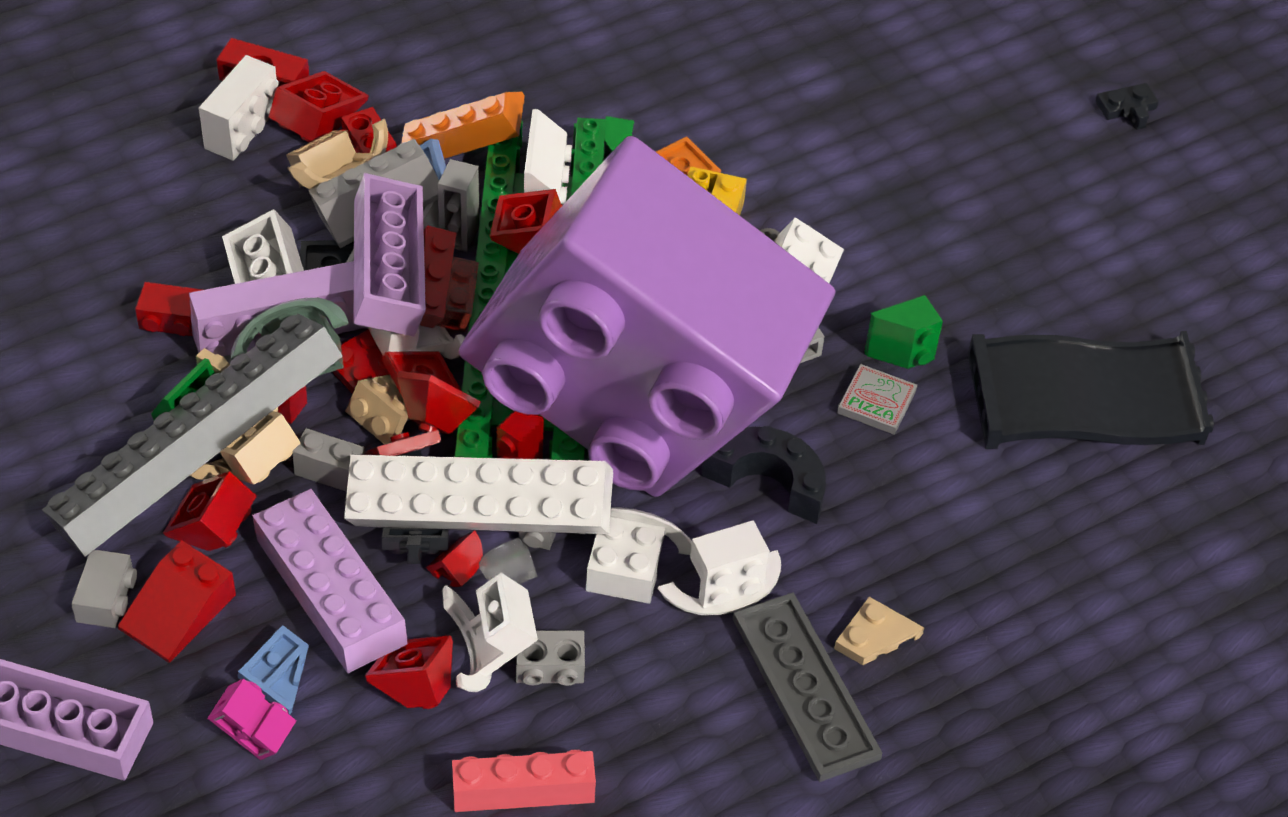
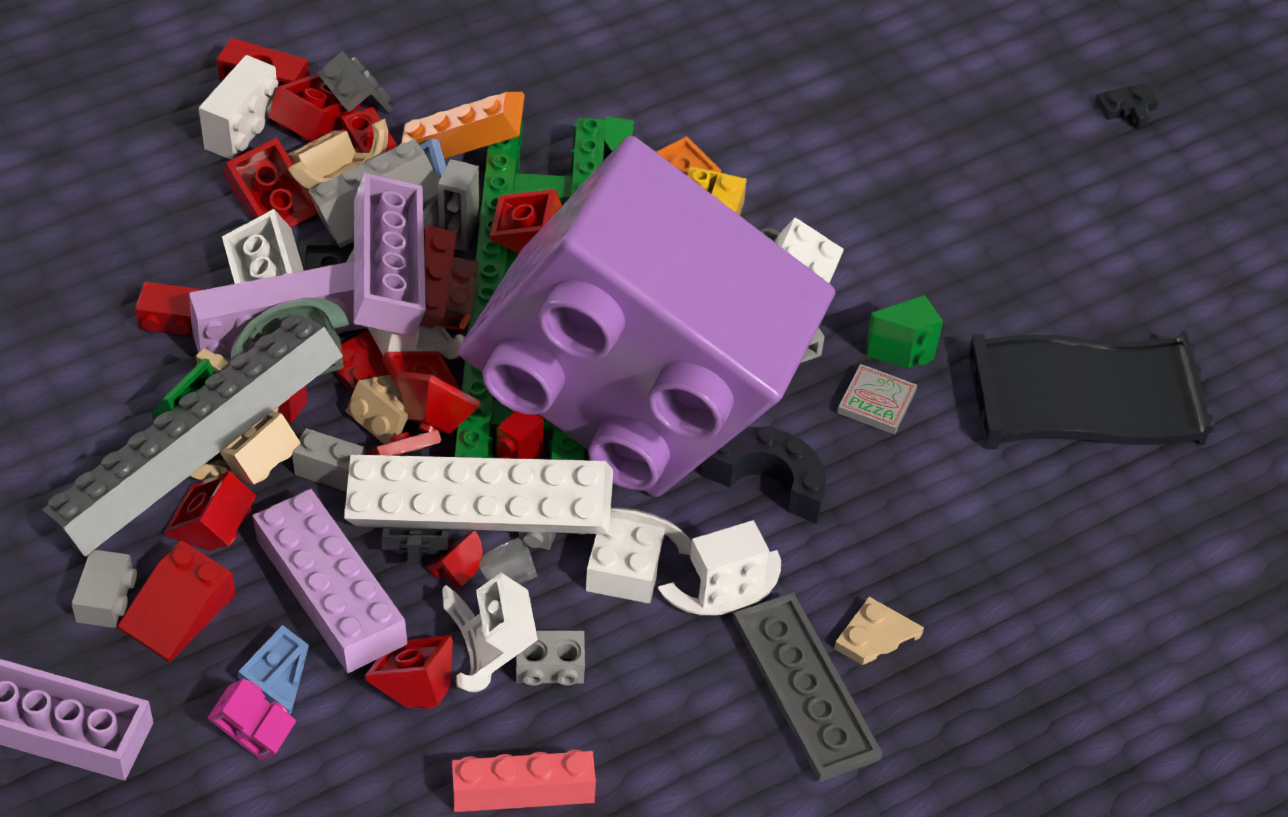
(264, 184): none -> red slope
(350, 84): none -> dark grey bracket
(547, 156): white slope -> none

